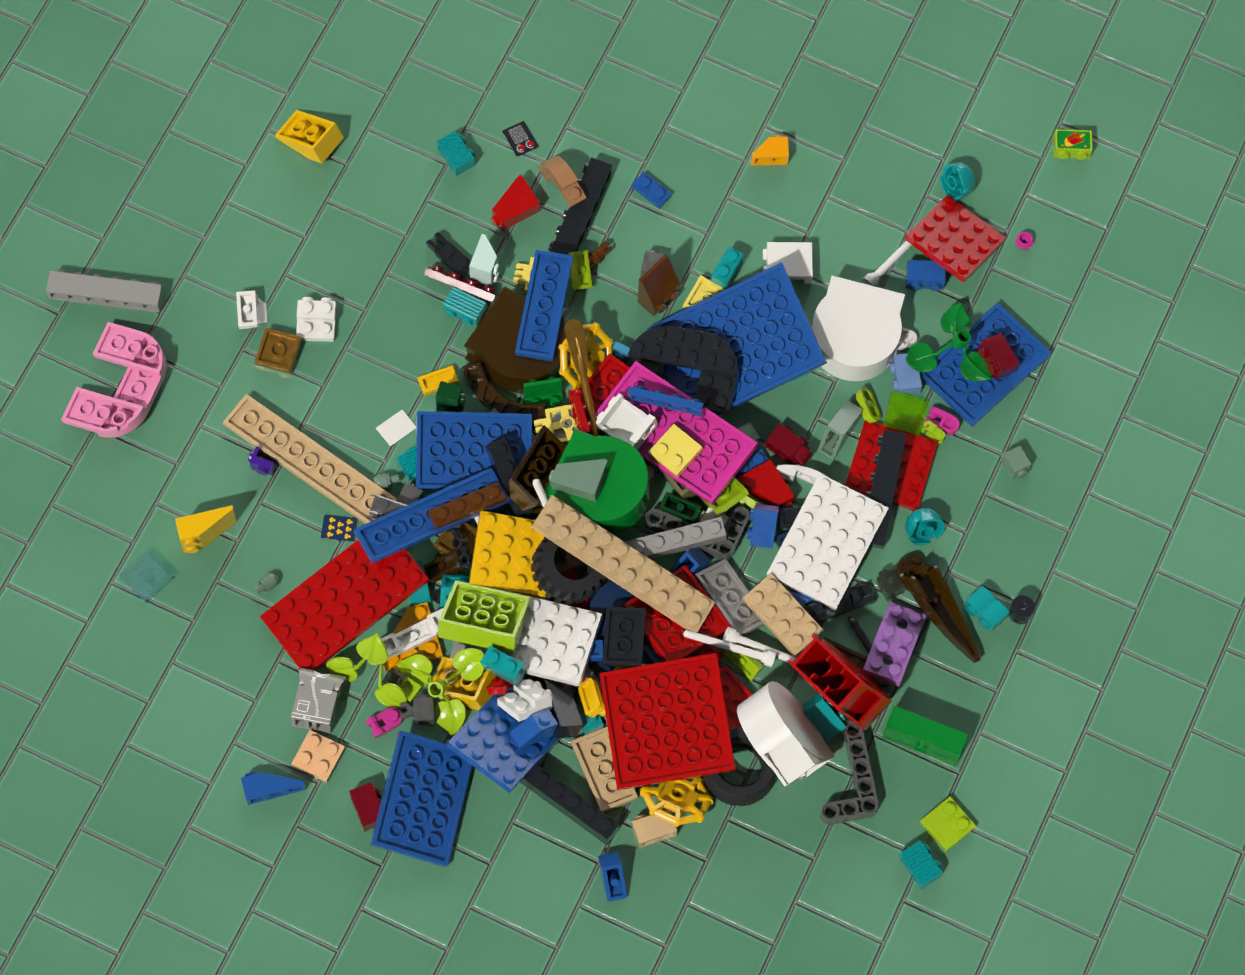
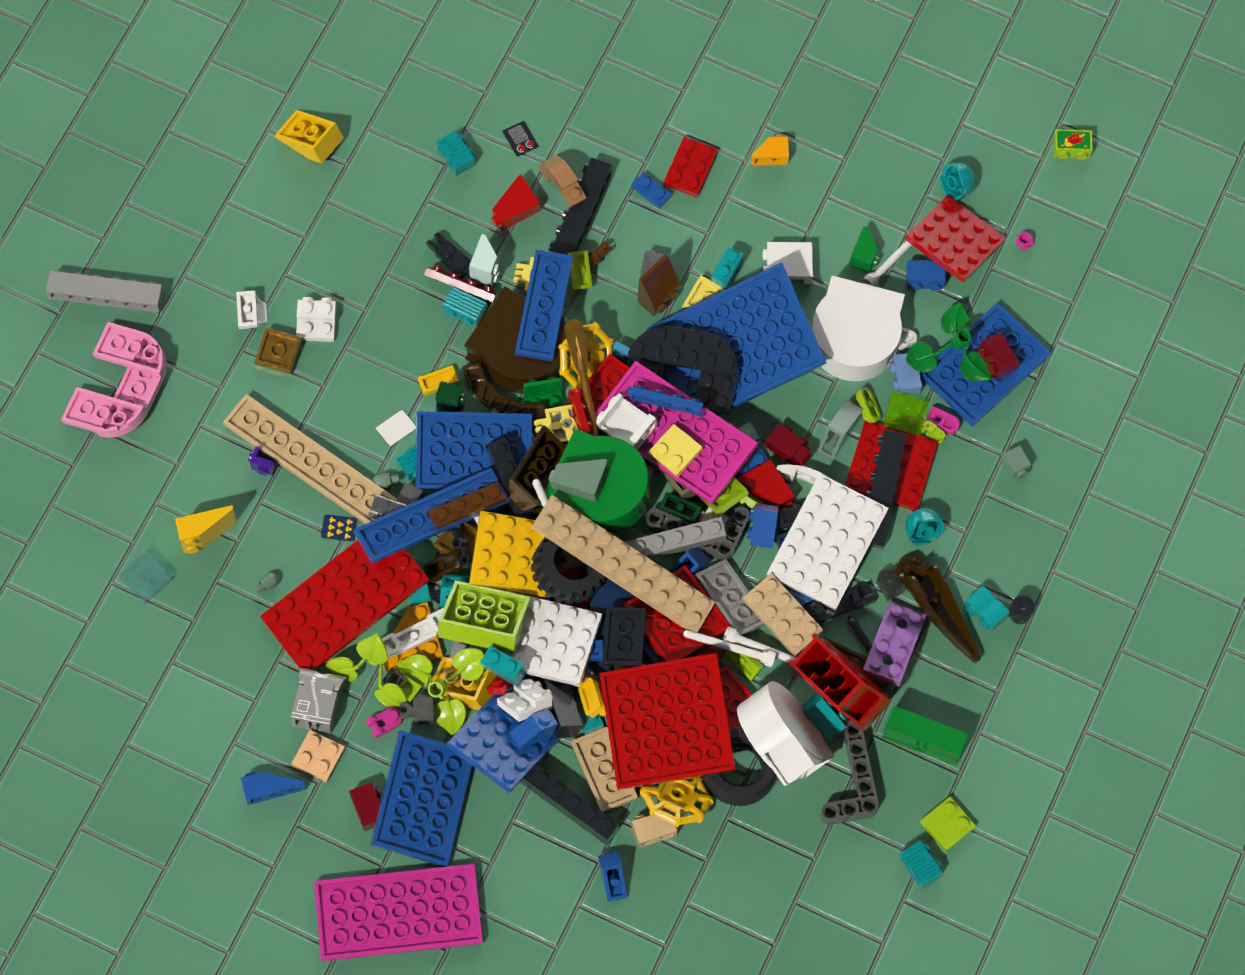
(398, 912): none -> dark pink plate
(690, 167): none -> red plate
(864, 252): none -> green slope

